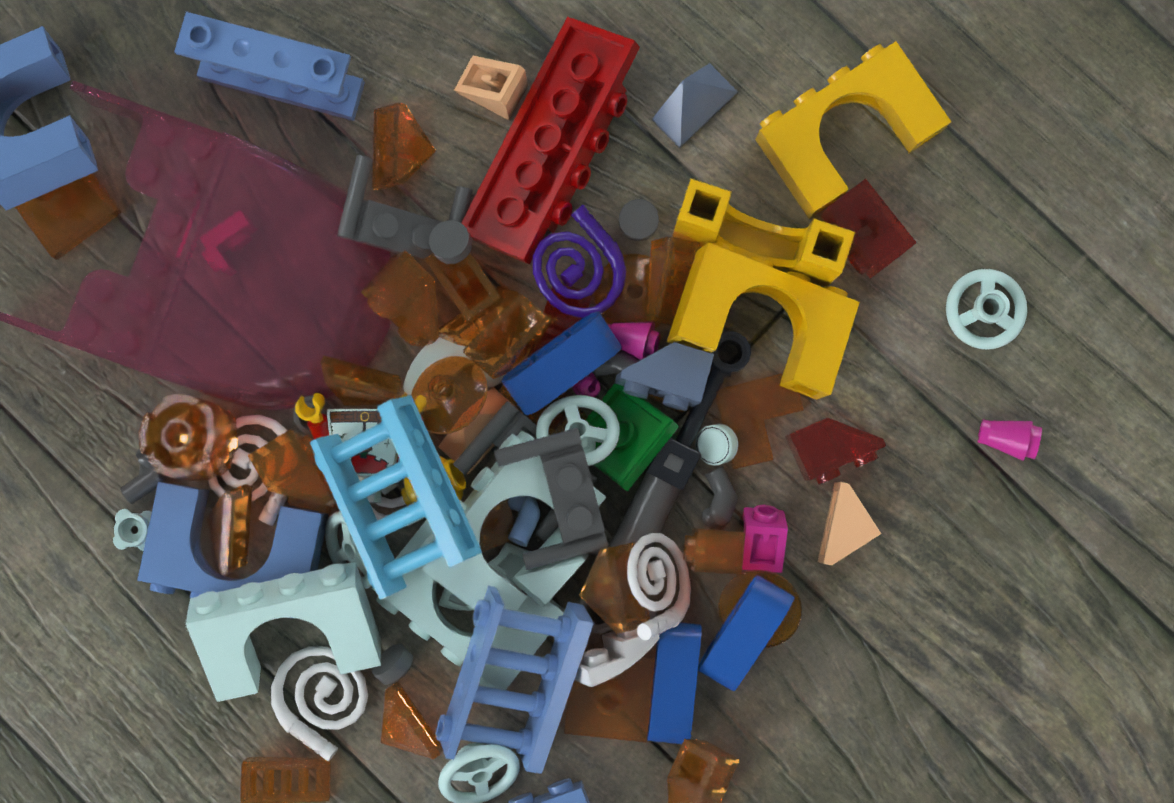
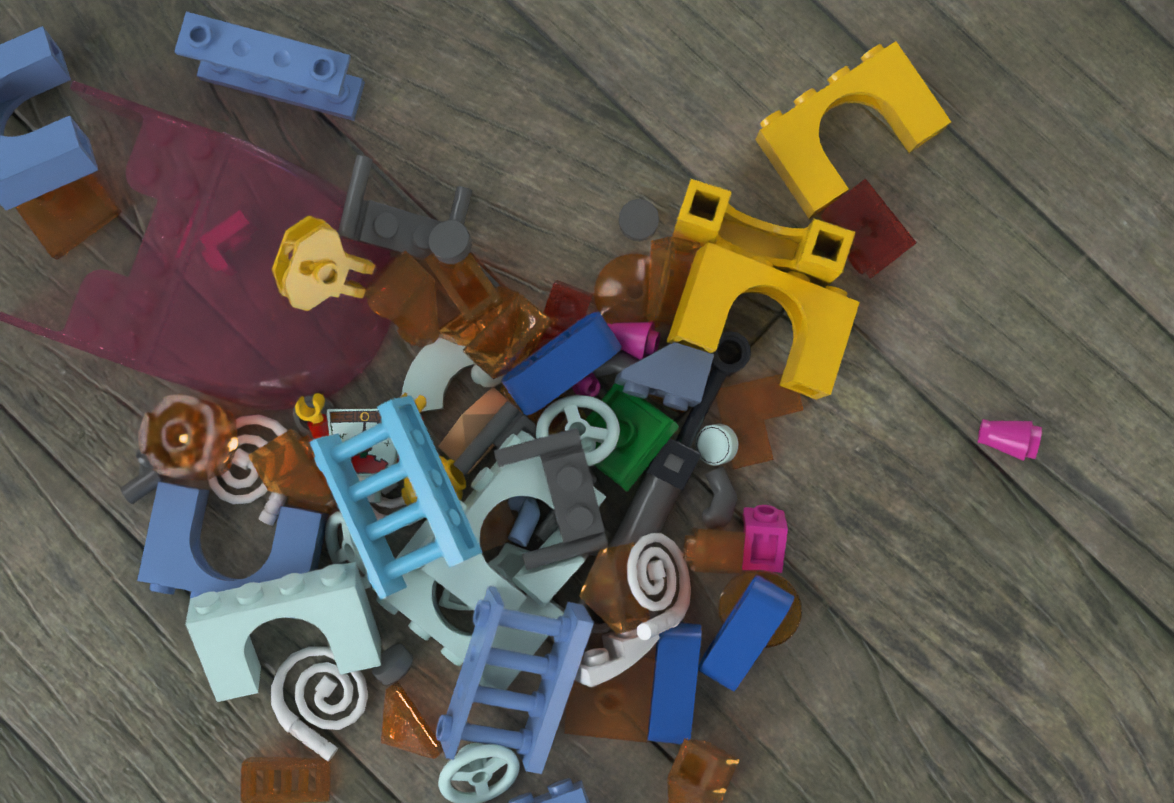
(122, 530): light aqua plate -> none
(231, 528): clear orange slope -> none
(317, 265): none -> yellow hinge
(360, 384): clear orange slope -> none
(398, 146): clear orange slope -> none
(460, 400): clear orange dish -> none
(493, 85): light nougat slope -> none
(552, 140): red plate -> none
(574, 272): dark purple piece -> none
(693, 104): sand blue slope -> none
(829, 445): clear red slope -> none
(846, 525): light nougat slope -> none
(1000, 304): light aqua piece -> none

